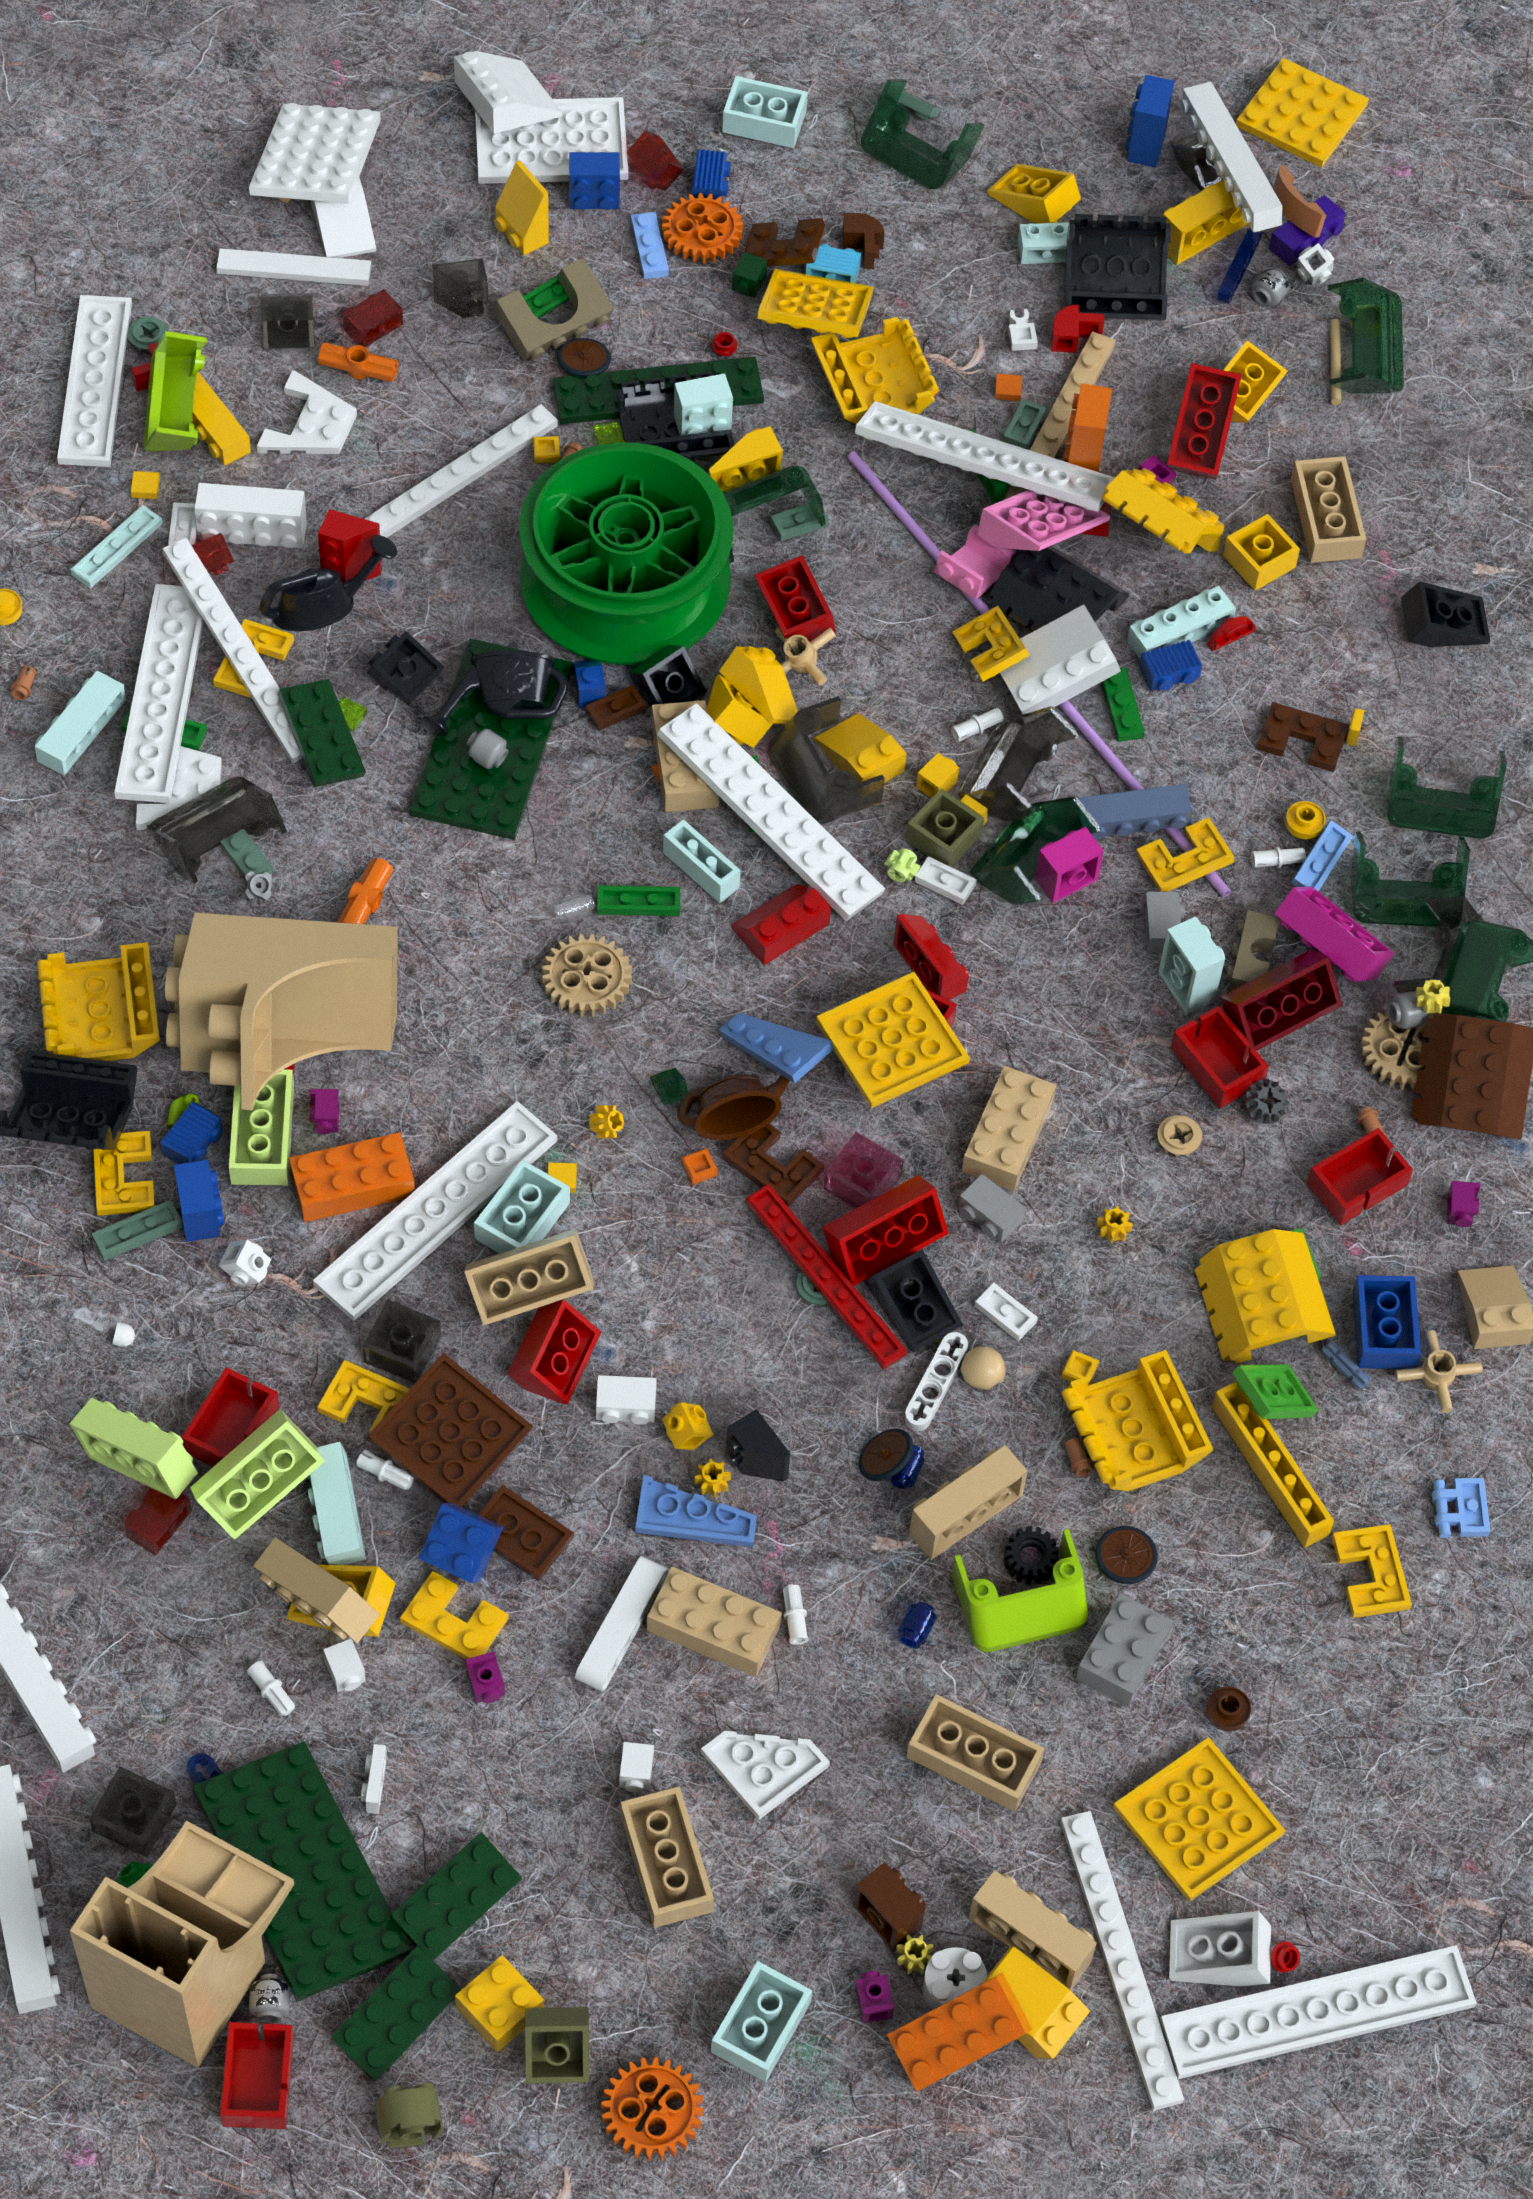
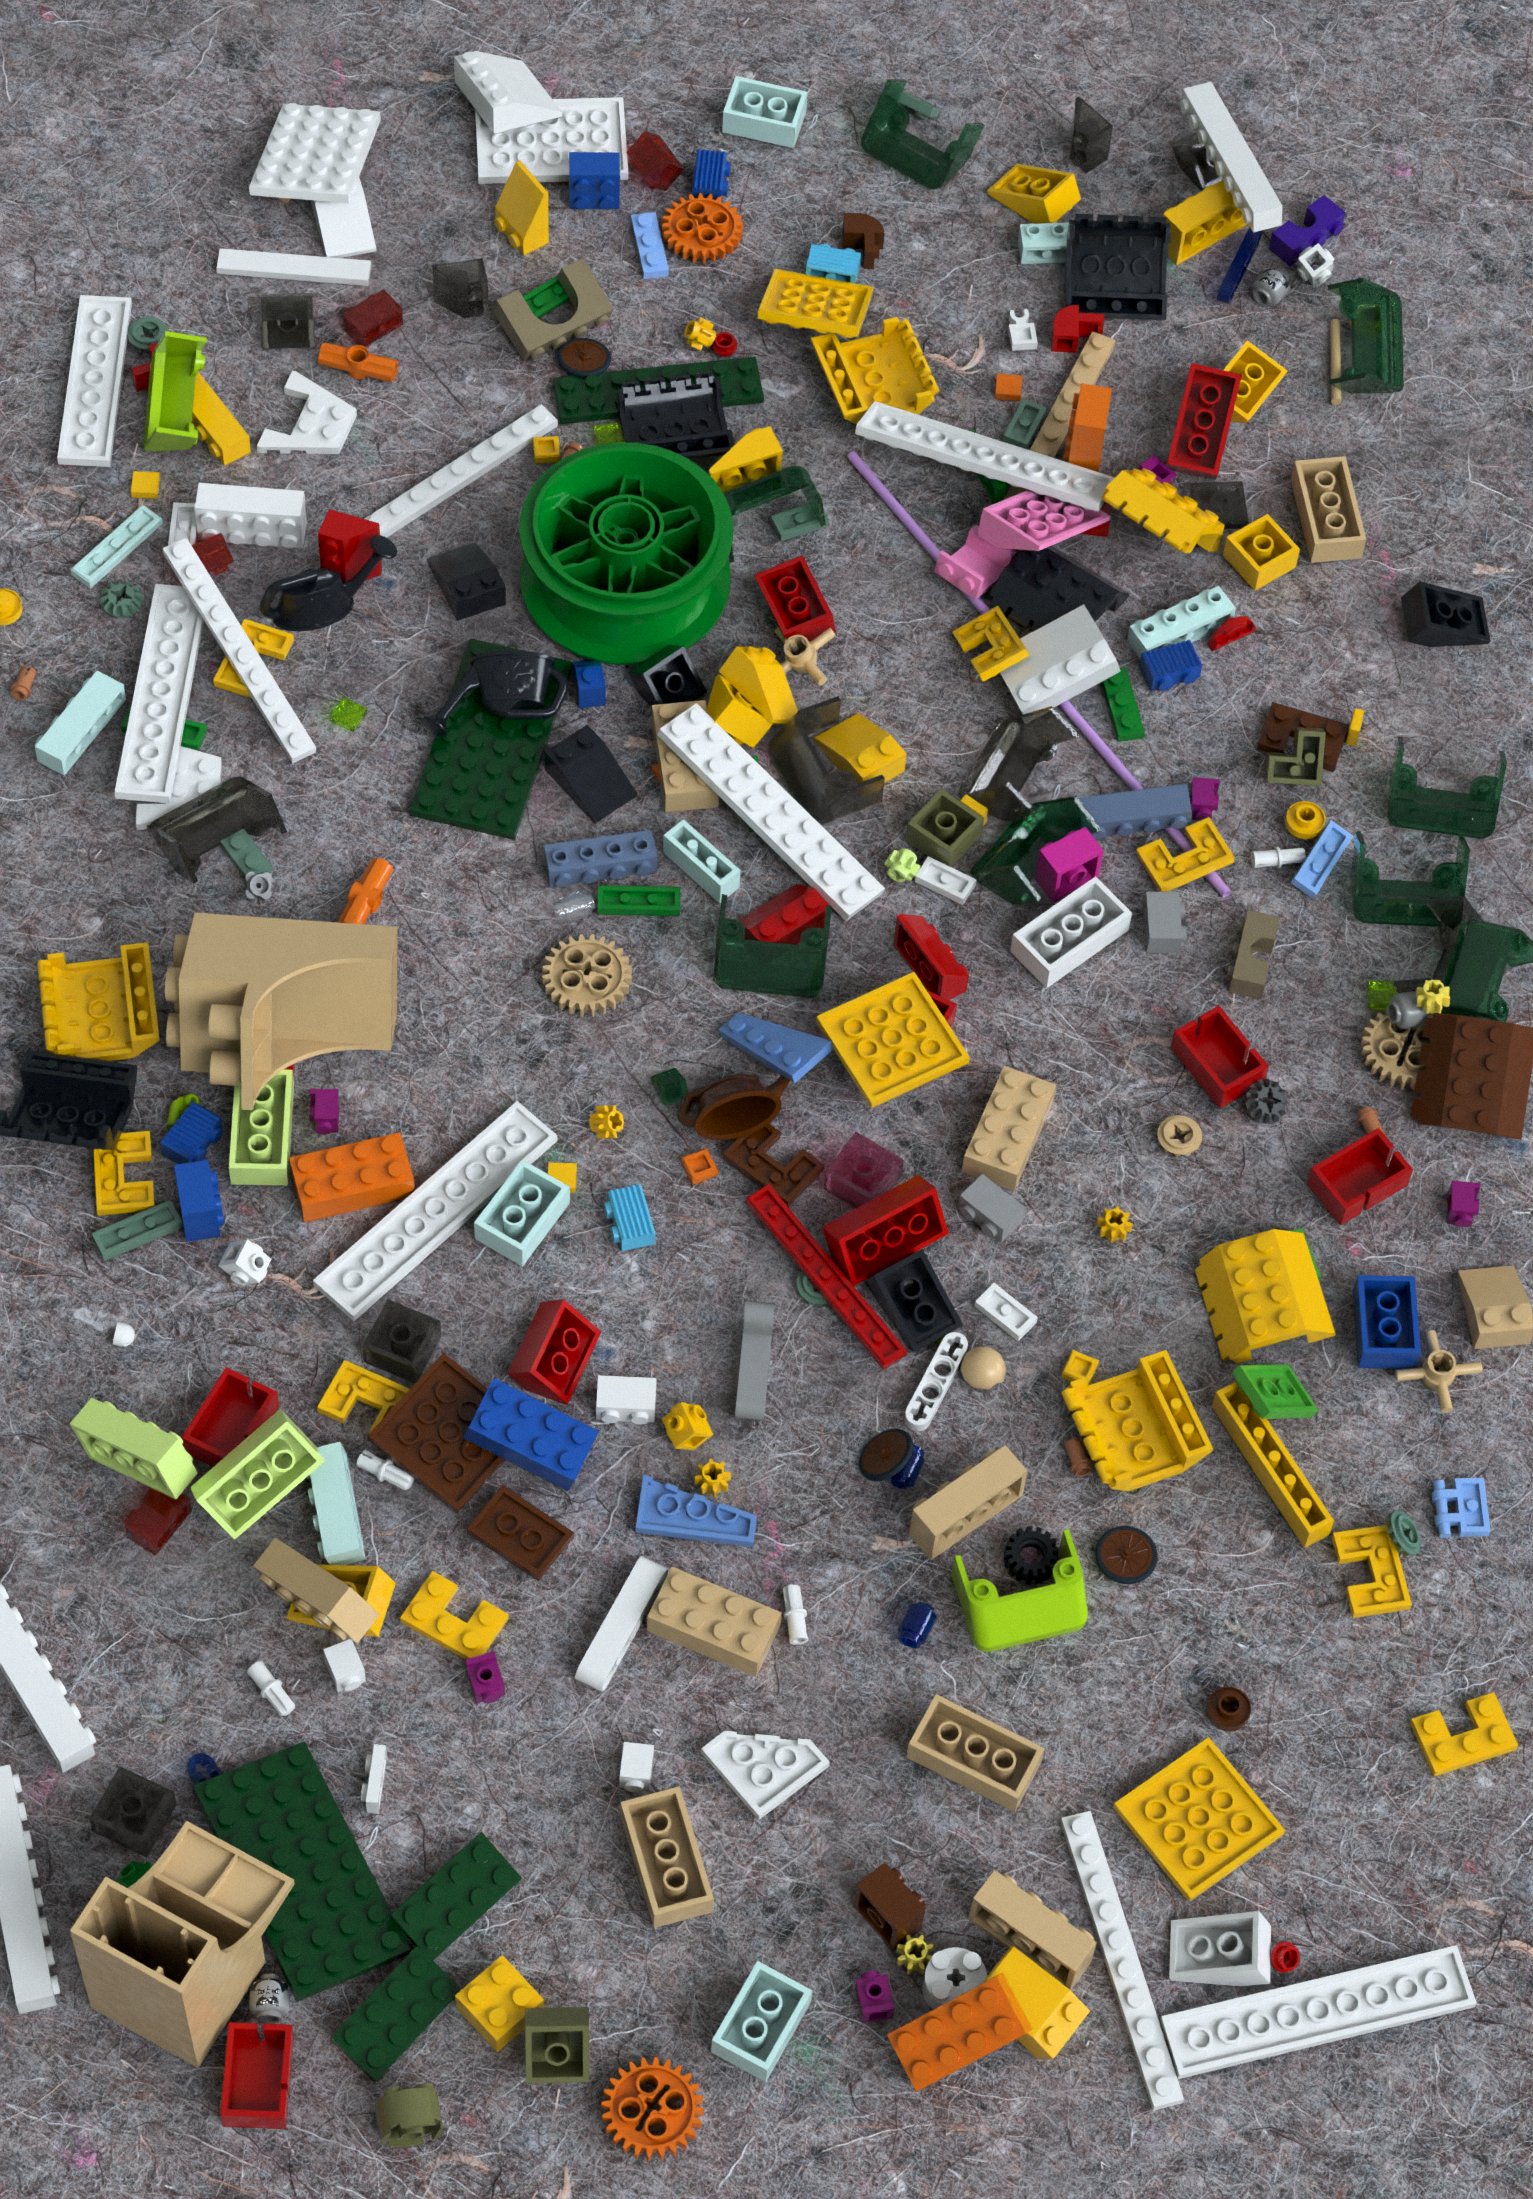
(125, 607): none -> sand green gear
(321, 733): dark green plate -> none
(404, 667): black plate -> none
(461, 1542): blue brick -> none
(468, 581): none -> black slope
(487, 748): light grey head -> none
(529, 1277): tan brick -> none
(530, 1434): none -> blue brick
(589, 774): none -> black slope
(600, 858): none -> sand blue brick
(615, 707): reddish brown plate -> none
(630, 1218): none -> medium azure brick
(700, 333): none -> yellow gear
(703, 405): light aqua brick -> none
(749, 274): dark green brick -> none
(754, 1360): none -> light grey beam
(756, 1448): black slope -> none
(770, 965): none -> clear green windscreen
(799, 250): reddish brown plate -> none
(937, 775): yellow brick -> none
(976, 724): white axle -> none
(1071, 932): none -> white brick
(1089, 137): none -> clear smoke slope
(1124, 1650): light grey brick -> none
(1149, 120): blue brick -> none
(1191, 965): light aqua brick -> none
(1204, 797): none -> magenta brick
(1224, 500): none -> clear smoke tile
(1283, 999): dark red brick -> none
(1302, 112): yellow plate -> none
(1303, 214): nougat slope -> none
(1303, 765): none -> olive brick
(1334, 934): dark pink brick -> none
(1345, 1365): sand blue axle -> none
(1380, 994): none -> clear neon green tile
(1403, 1533): none -> sand green gear
(1488, 1739): none -> yellow plate

